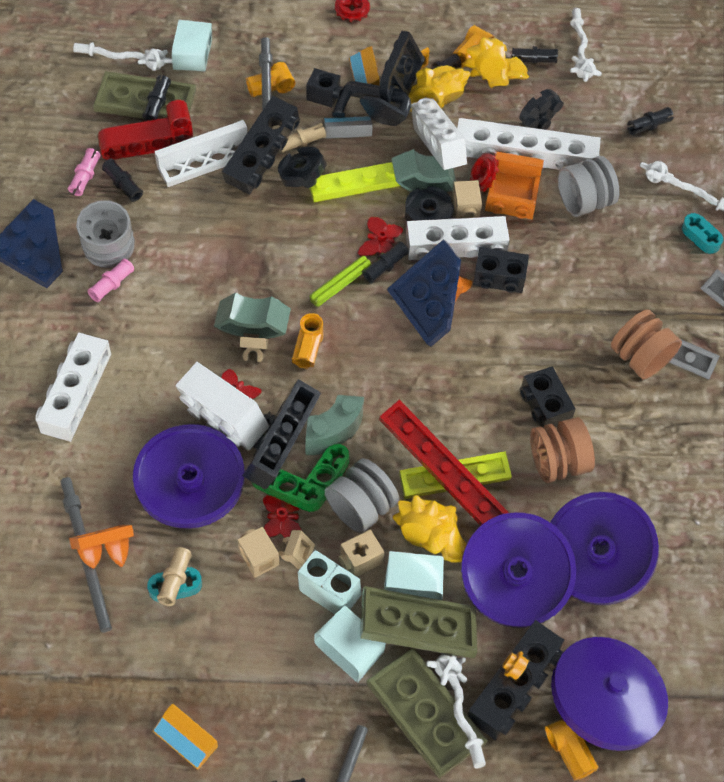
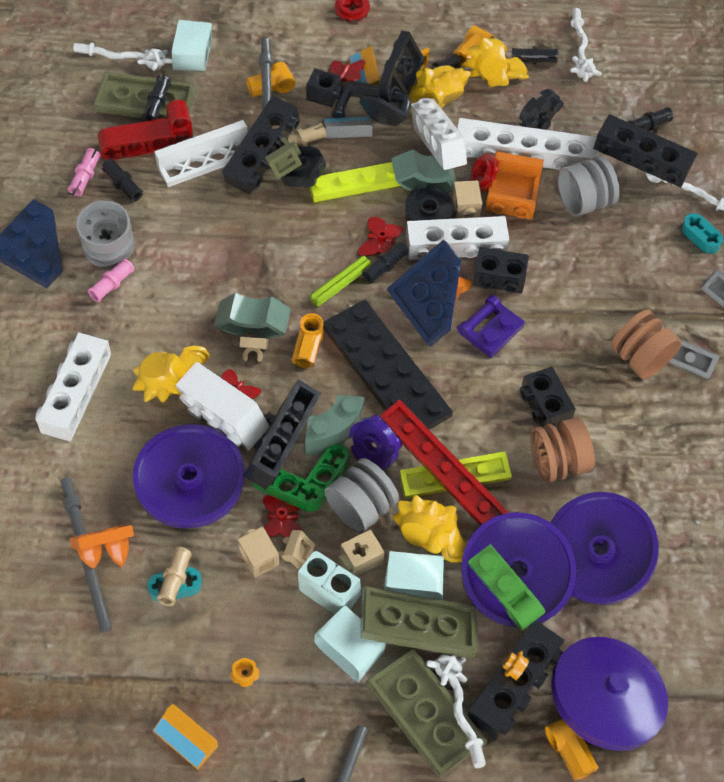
(163, 370): none -> yellow head
(244, 665): none -> light orange plate
(284, 159): none -> olive bracket
(347, 72): none -> red piece
(385, 364): none -> black plate
(387, 443): none -> dark purple plate
(496, 332): none -> dark purple plate
(507, 587): none -> bright green plate
(645, 150): none -> black brick

